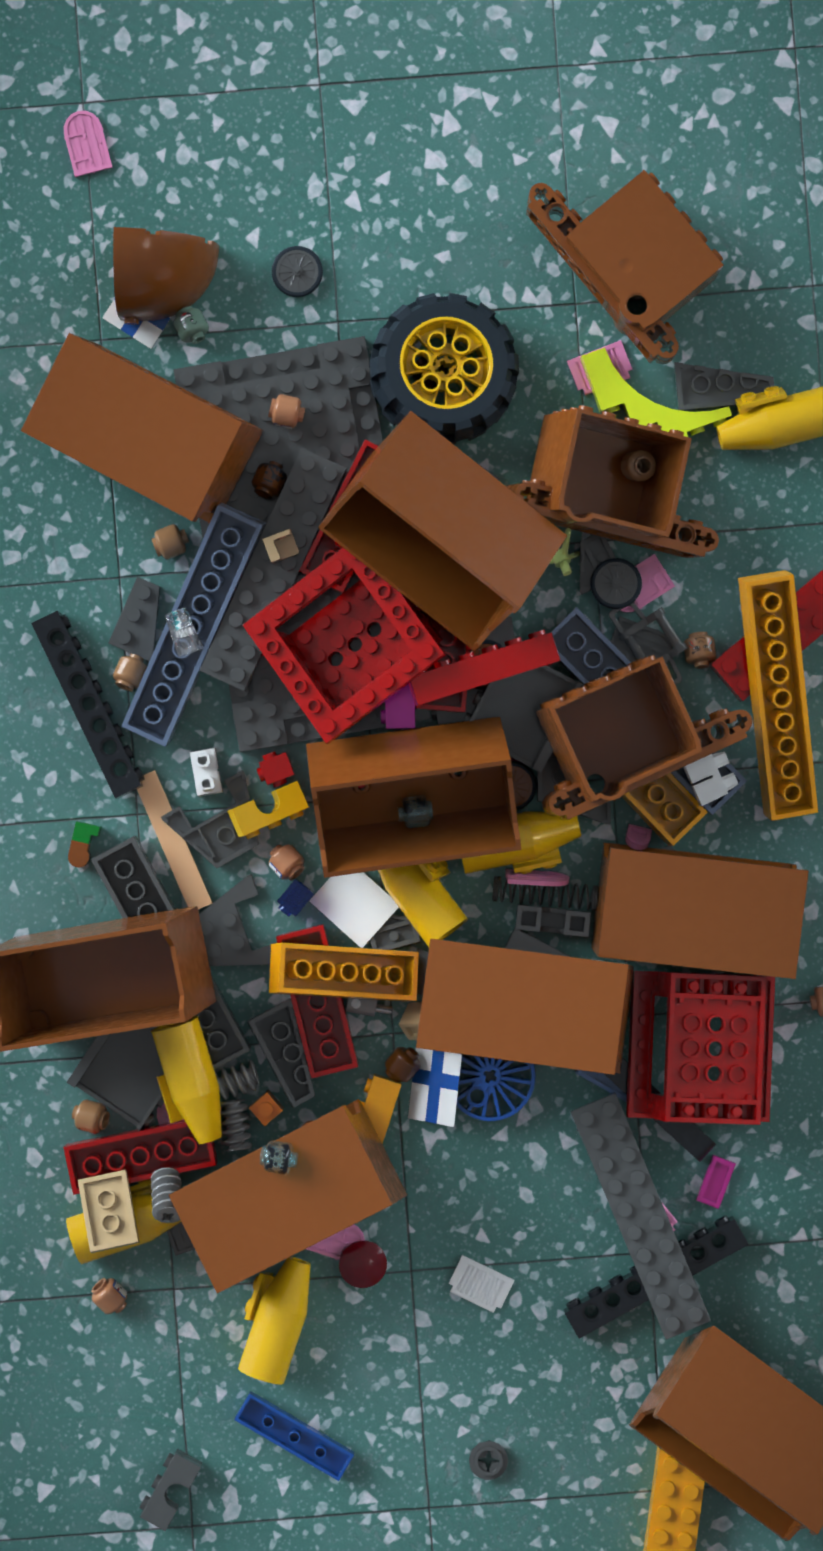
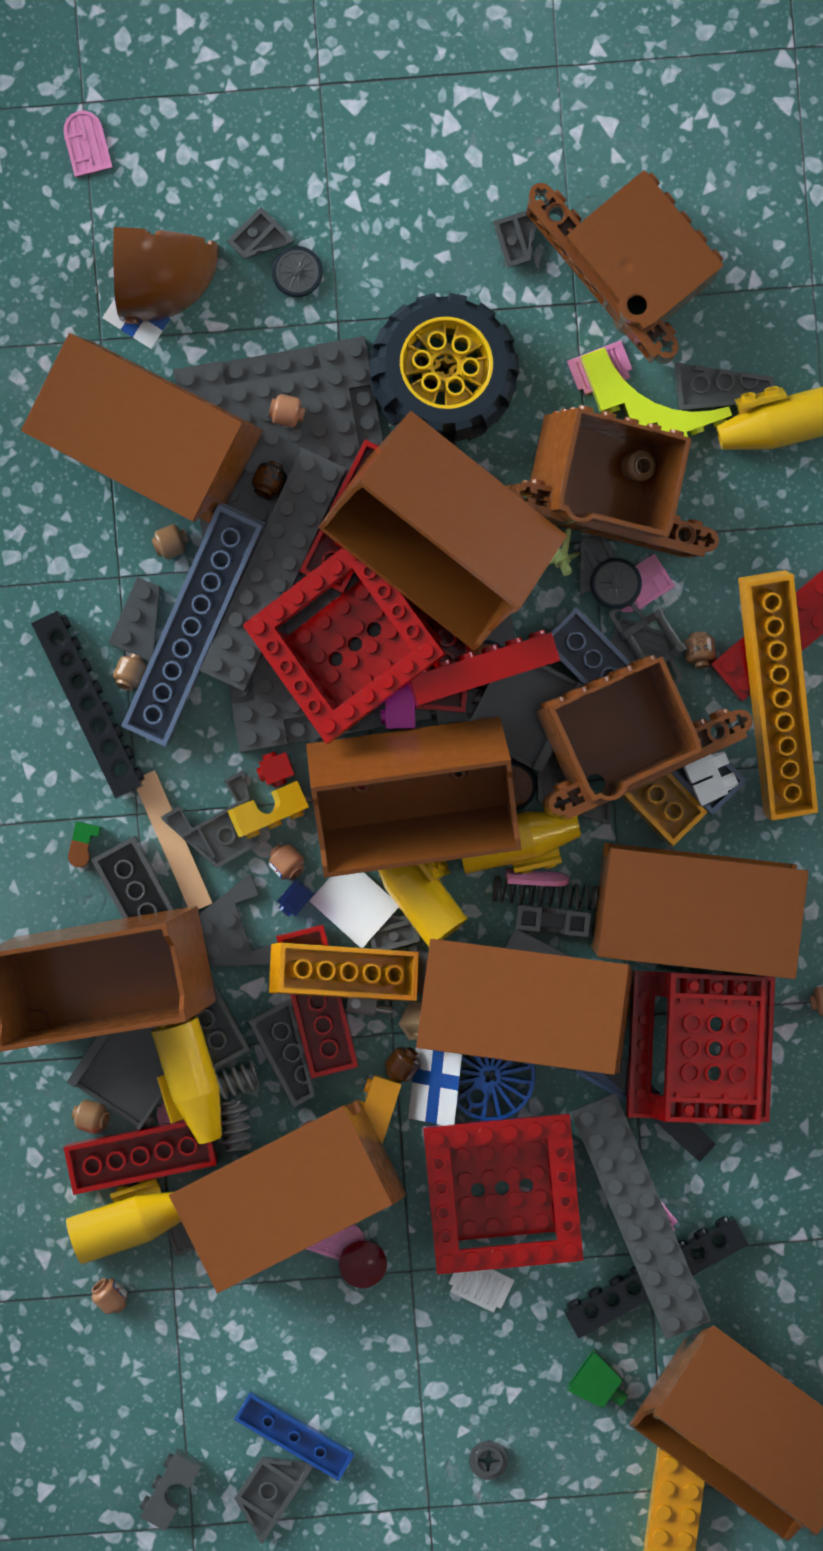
(108, 1211): tan plate -> none
(164, 1182): light grey piece -> none
(183, 632): clear leg -> none
(191, 325): sand green head -> none
(205, 772): white hips -> none
(259, 236): none -> dark grey wing
(266, 1107): orange brick -> none
(270, 1491): none -> dark grey wing
(278, 1157): clear light blue head -> none
(278, 1318): yellow piece -> none
(281, 546): tan panel -> none
(416, 811): clear light blue head -> none
(508, 1152): none -> red plate
(515, 238): none -> dark grey wing
(597, 1382): none -> green torso
(638, 837): bright pink tile -> none
(715, 1181): dark pink tile -> none

